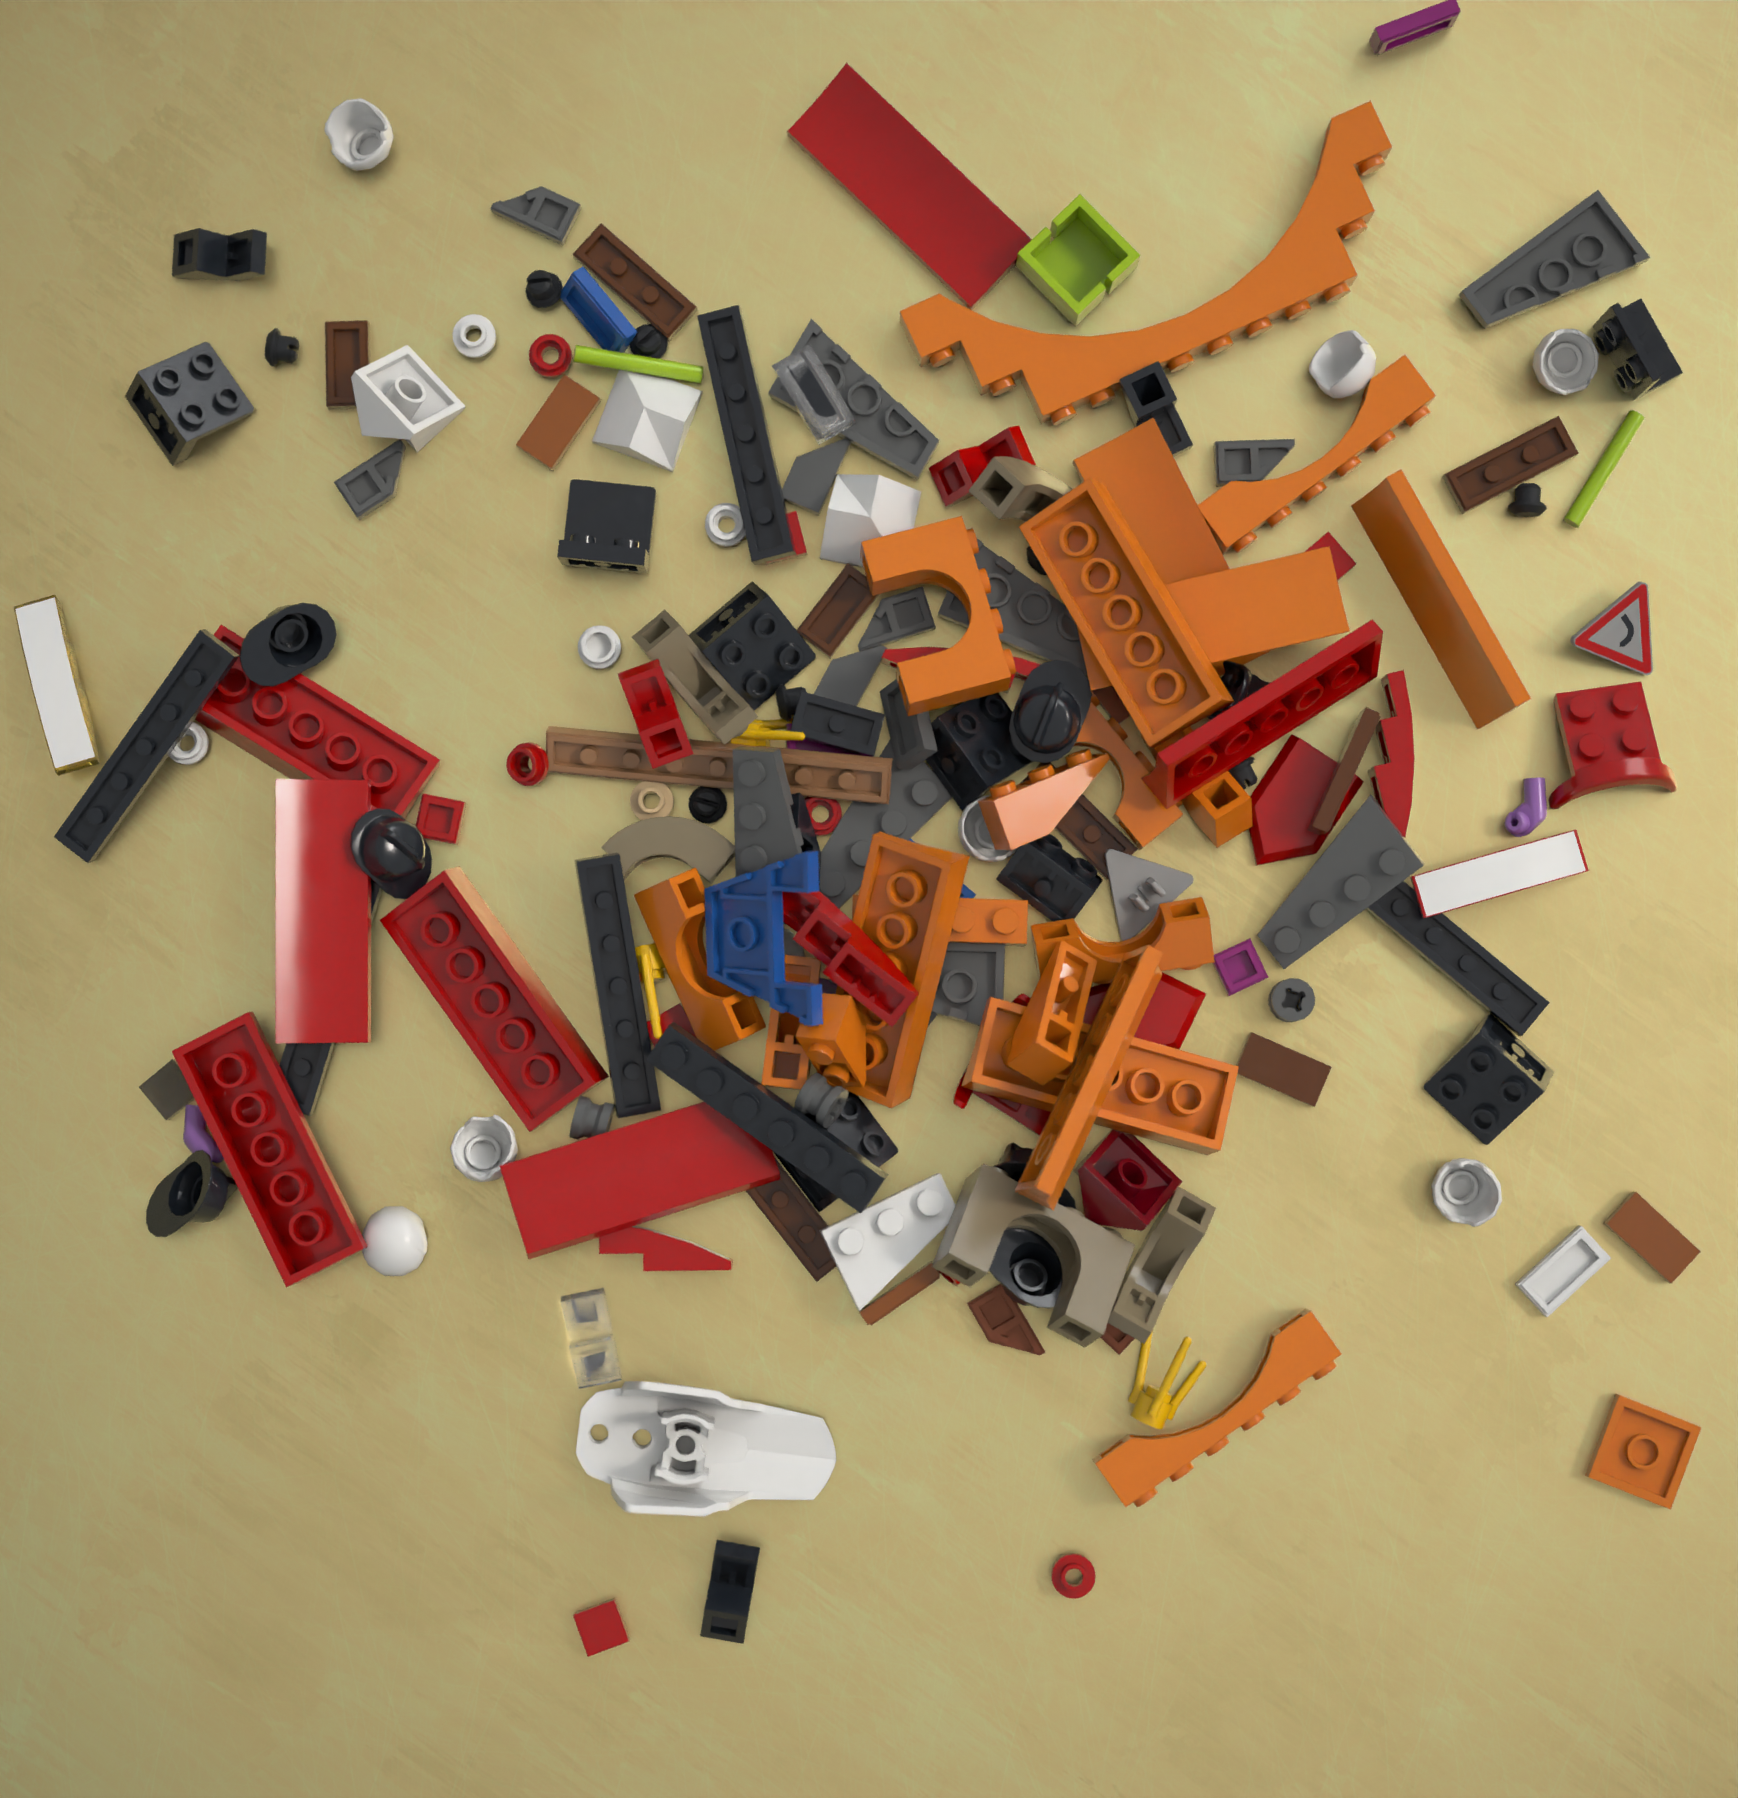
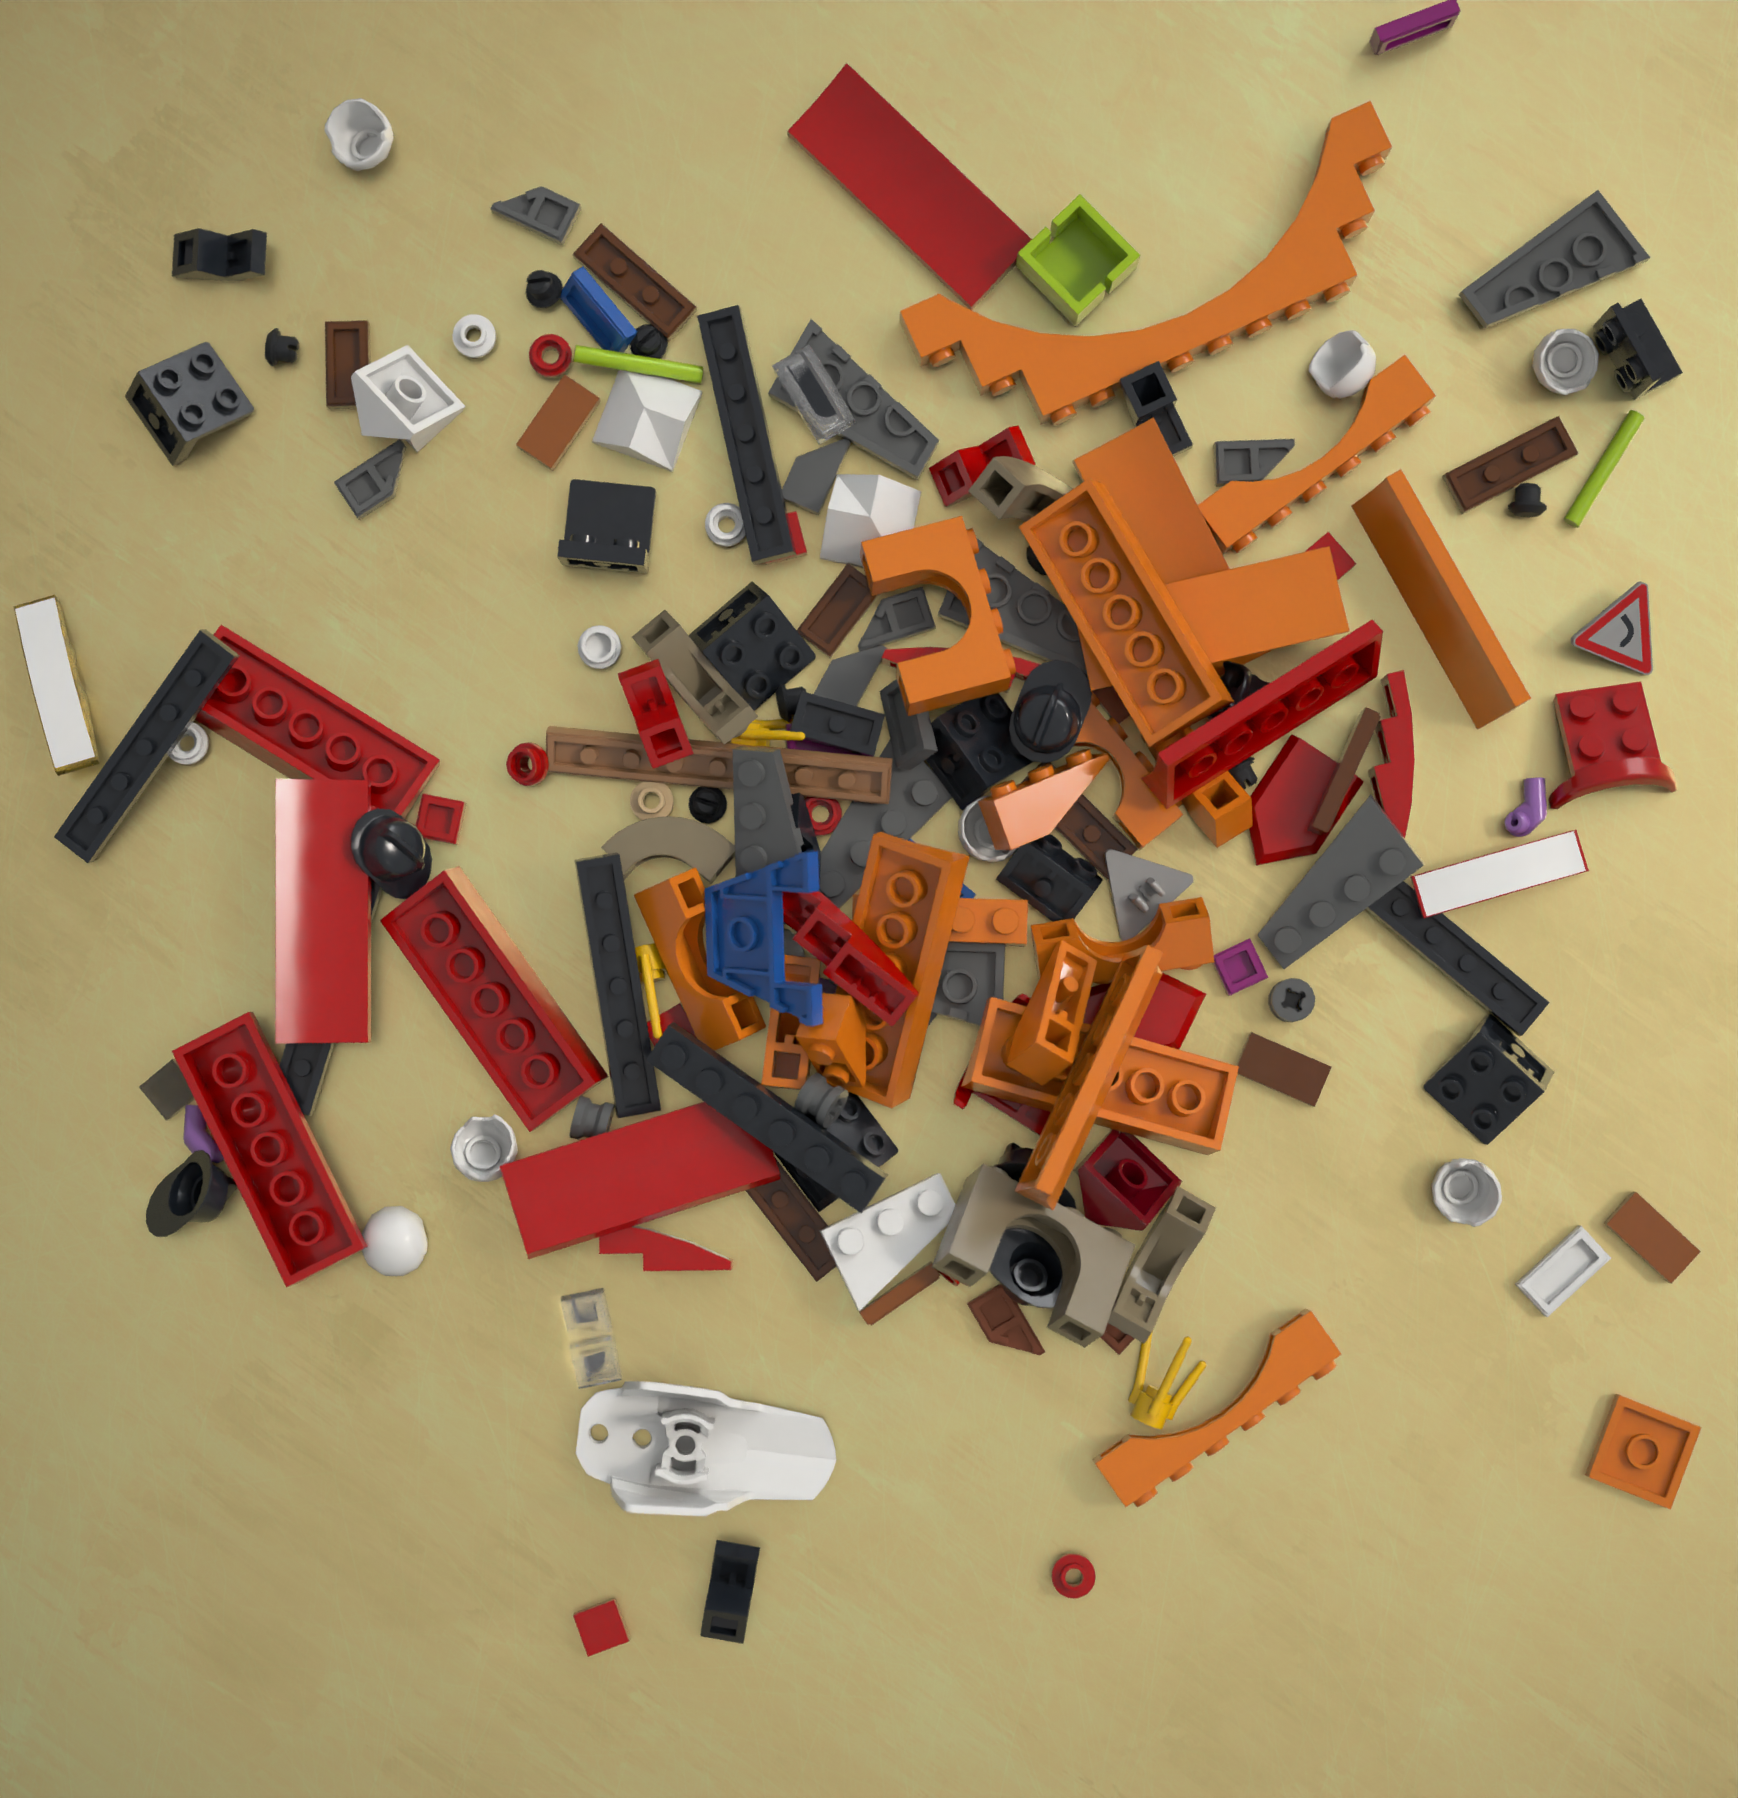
(287, 643): black piece -> none

